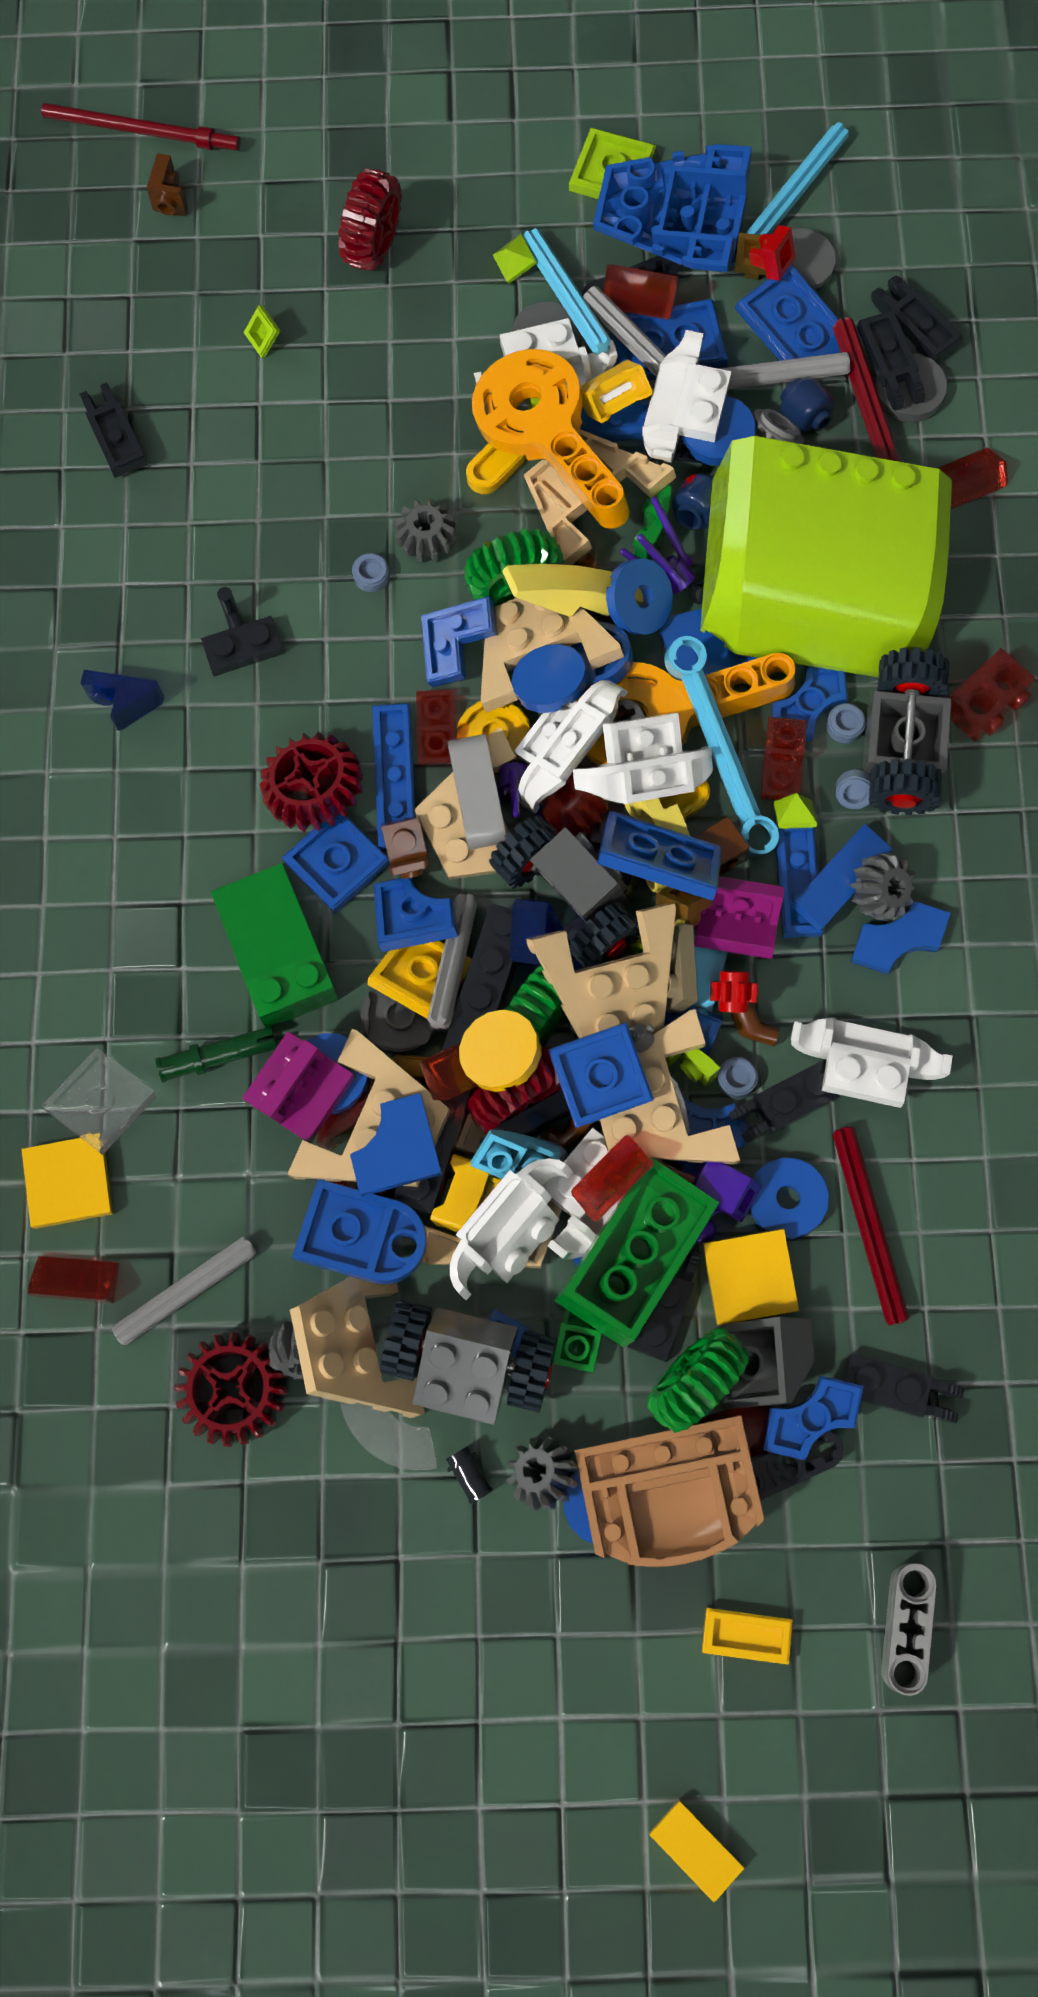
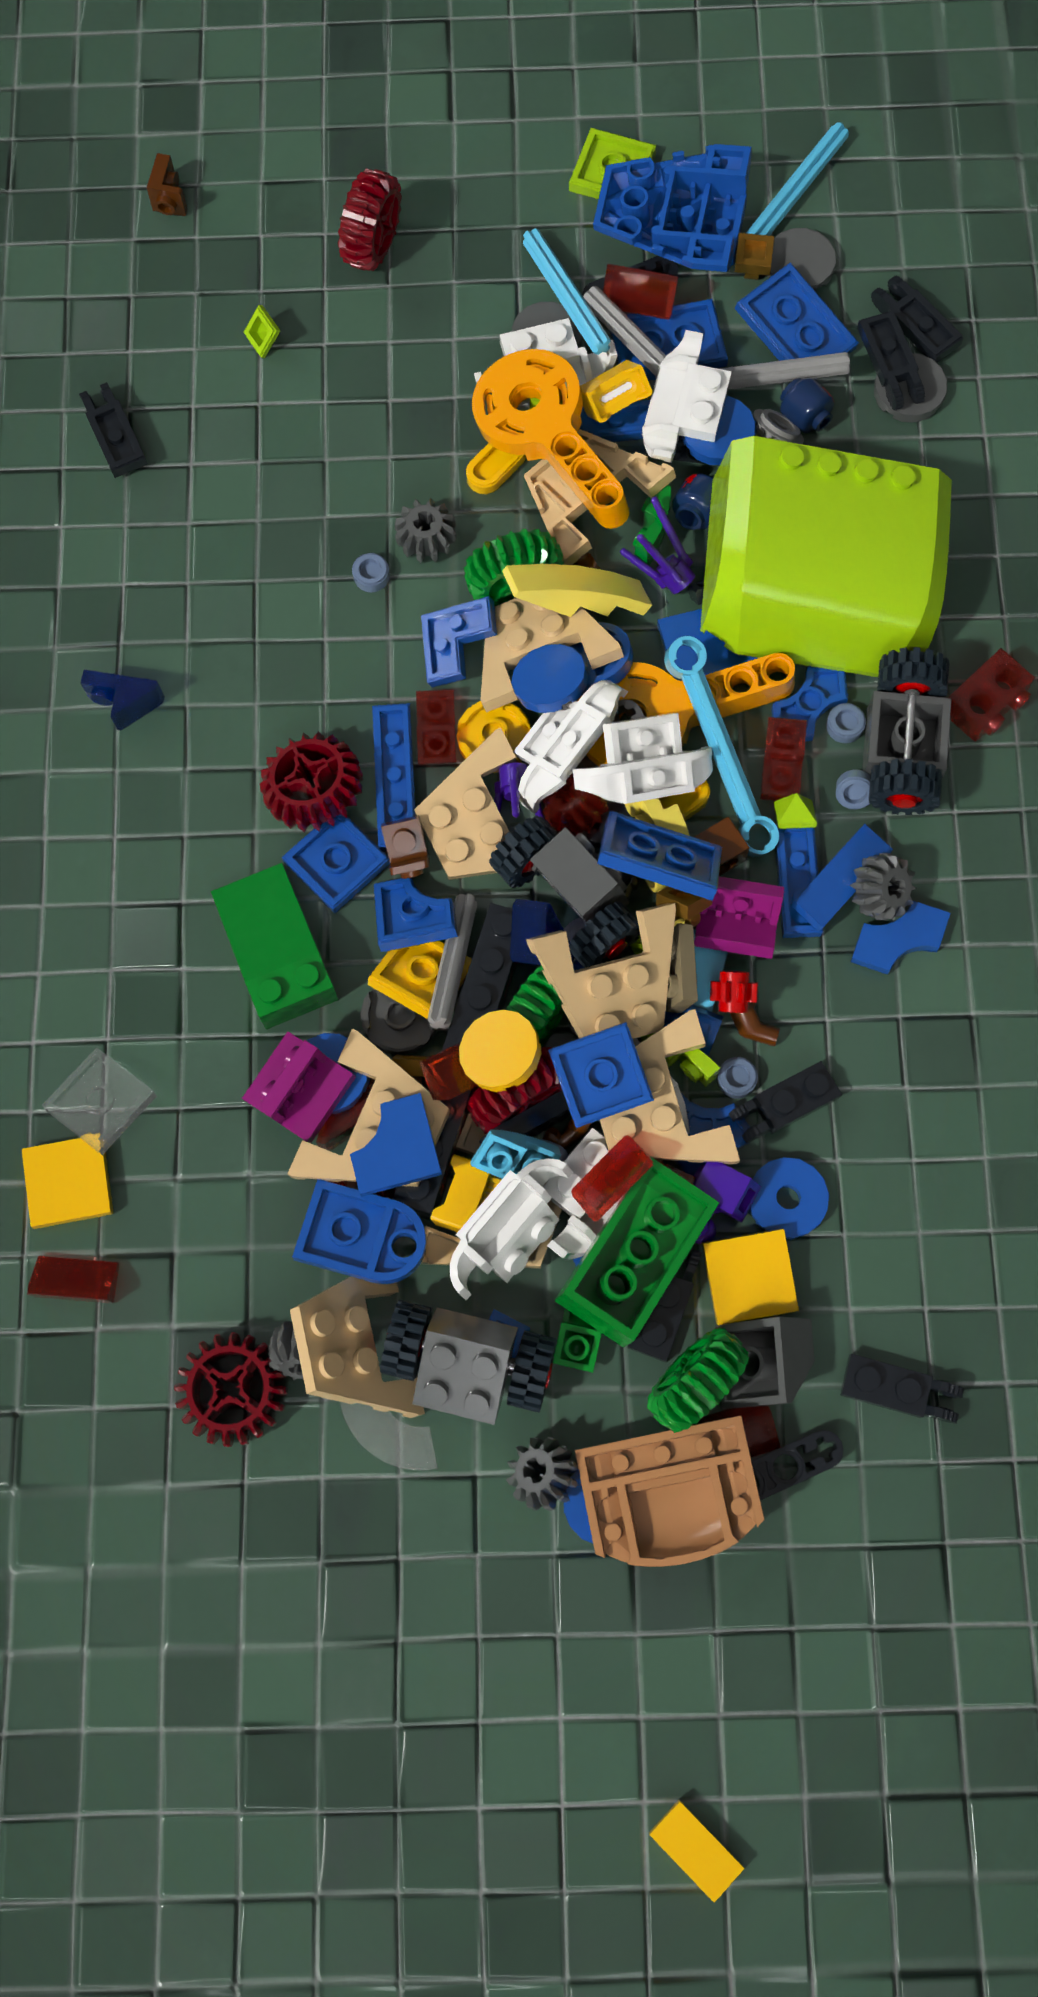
(184, 1290): light grey axle -> none
(203, 136): dark red bar -> none
(215, 1054): dark green pin -> none
(242, 642): black plate -> none
(469, 1474): black pin -> none
(477, 791): light grey beam -> none
(514, 258): lime slope -> none
(642, 1036): dark grey piece -> none
(656, 596): blue tile -> none
(747, 1636): yellow tile -> none
(775, 254): red tile -> none
(796, 1428): blue tile -> none
(866, 391): dark red axle -> none
(868, 1060): white plate -> none
(870, 1226): dark red axle -> none
(919, 1640): light grey beam -> none
(975, 476): clear red slope -> none

